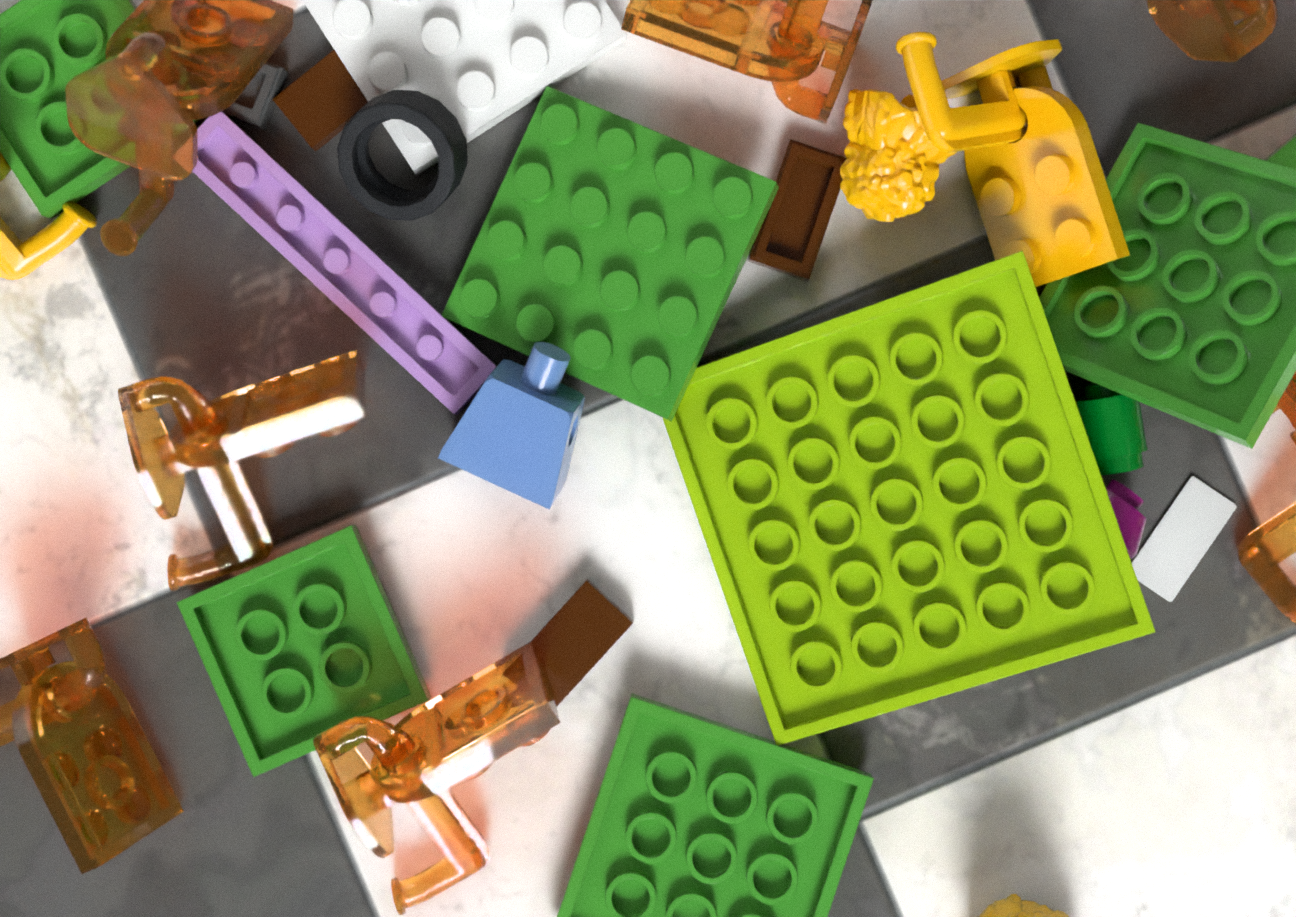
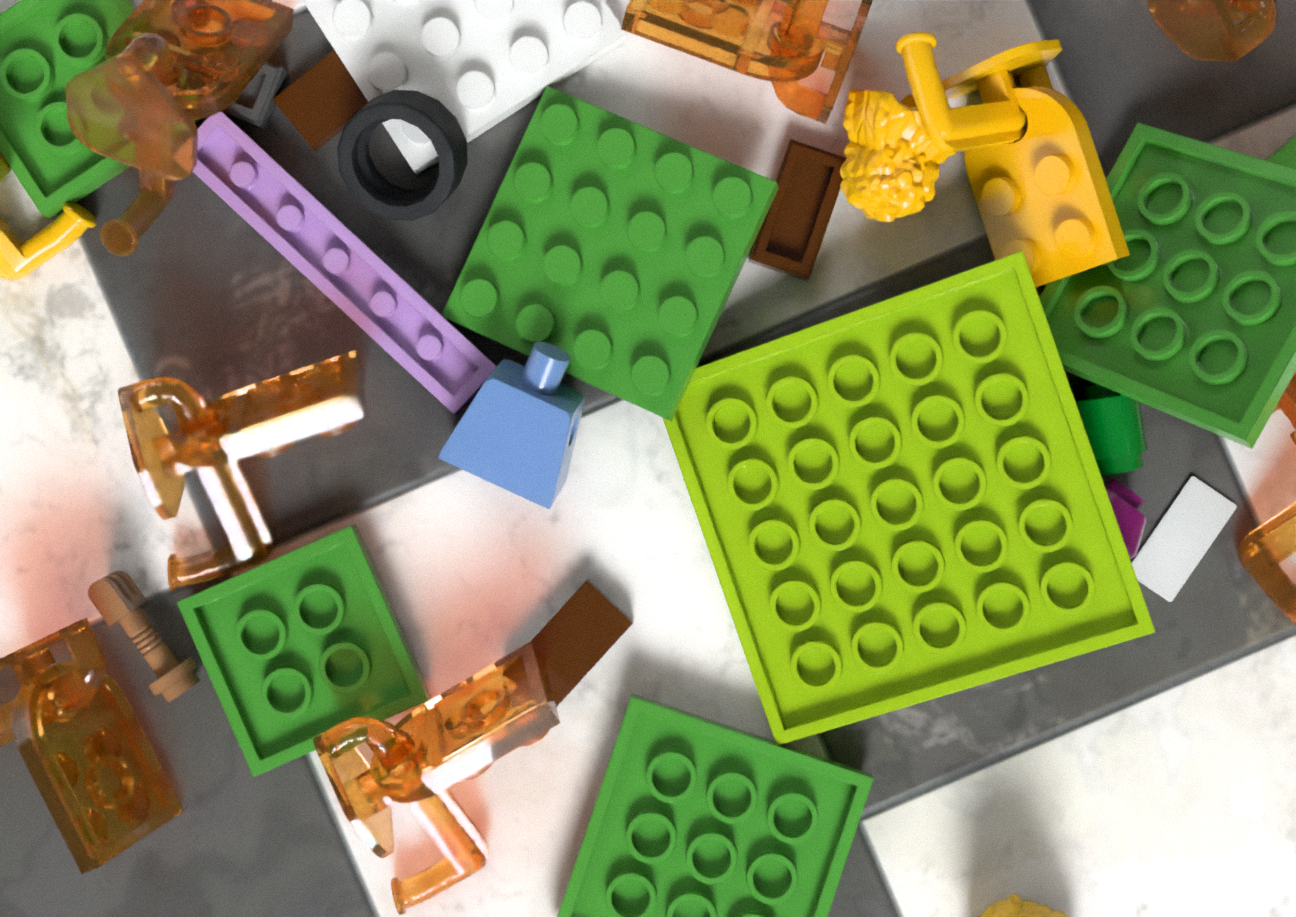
(121, 601): none -> medium nougat hinge

